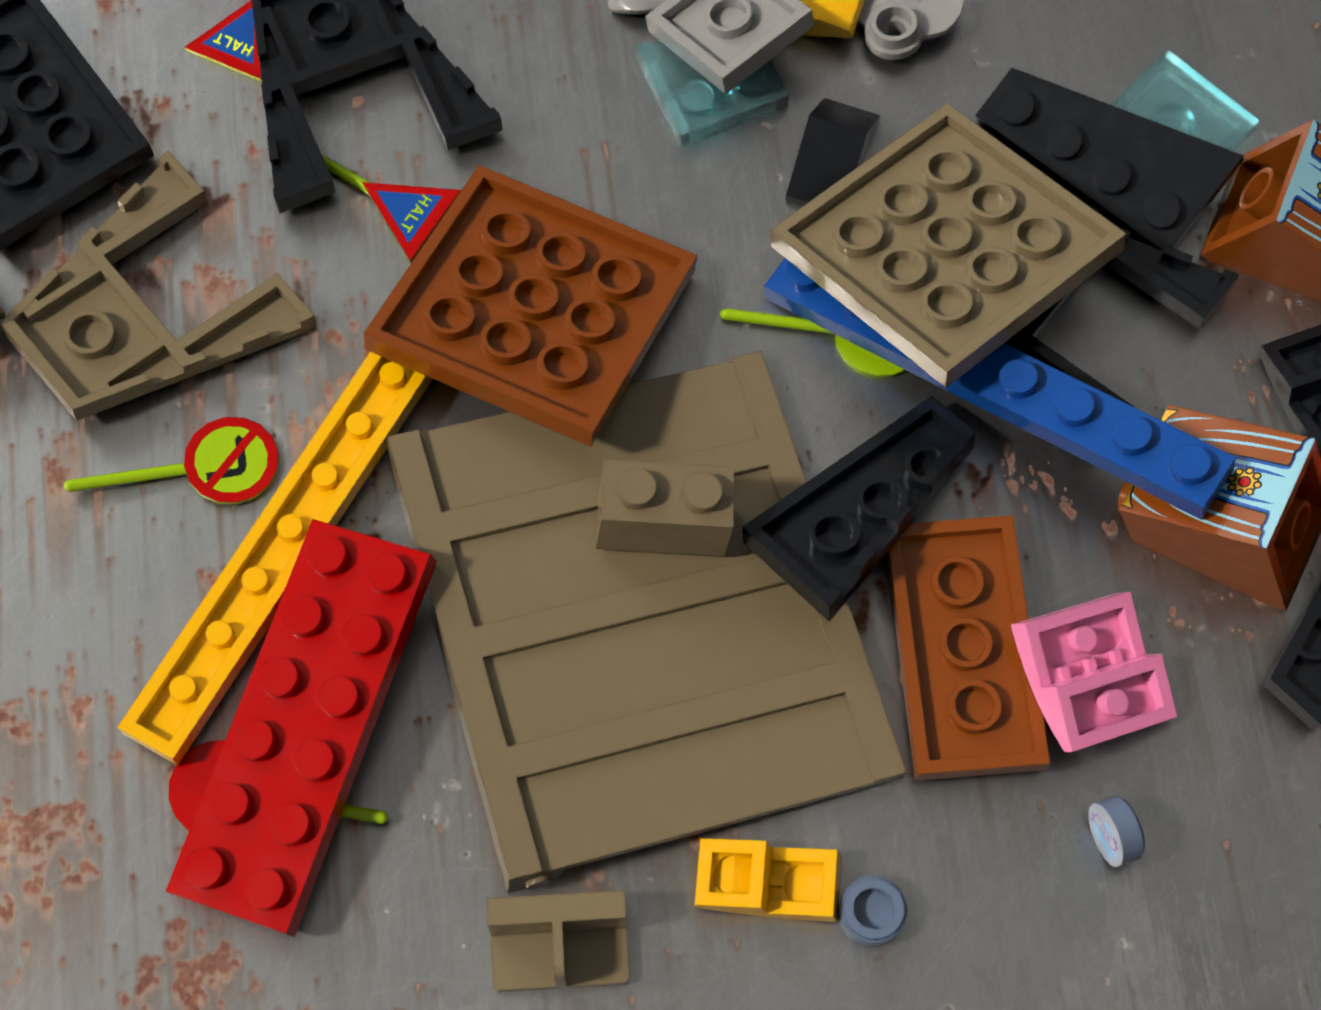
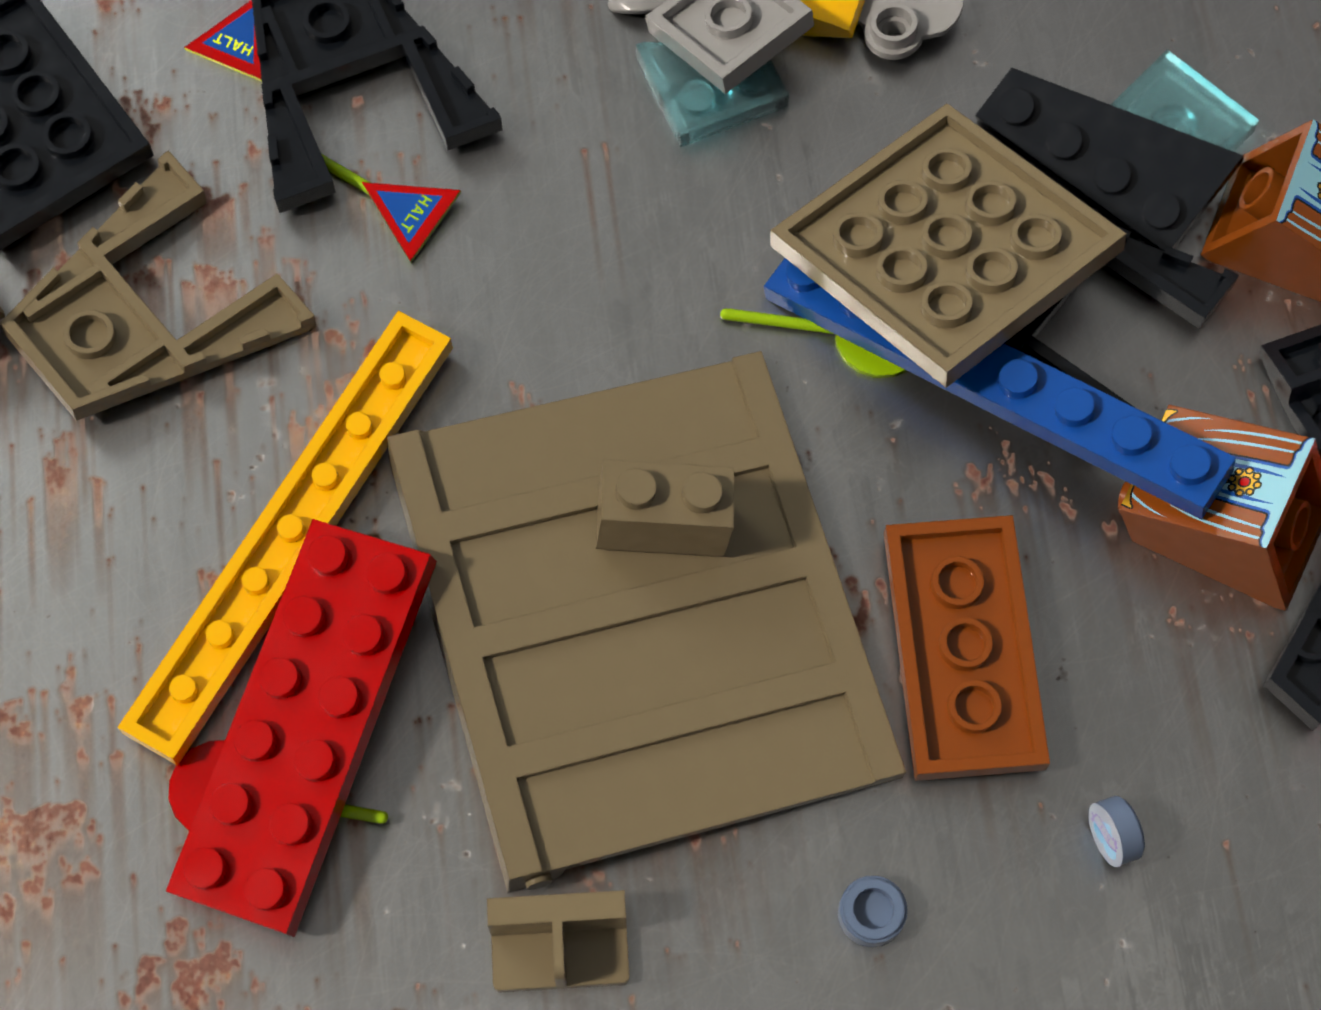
(224, 462): piece -> none
(531, 304): dark orange plate -> none
(768, 880): yellow slope -> none
(830, 149): black slope -> none
(855, 510): black wing -> none
(1093, 671): bright pink slope -> none

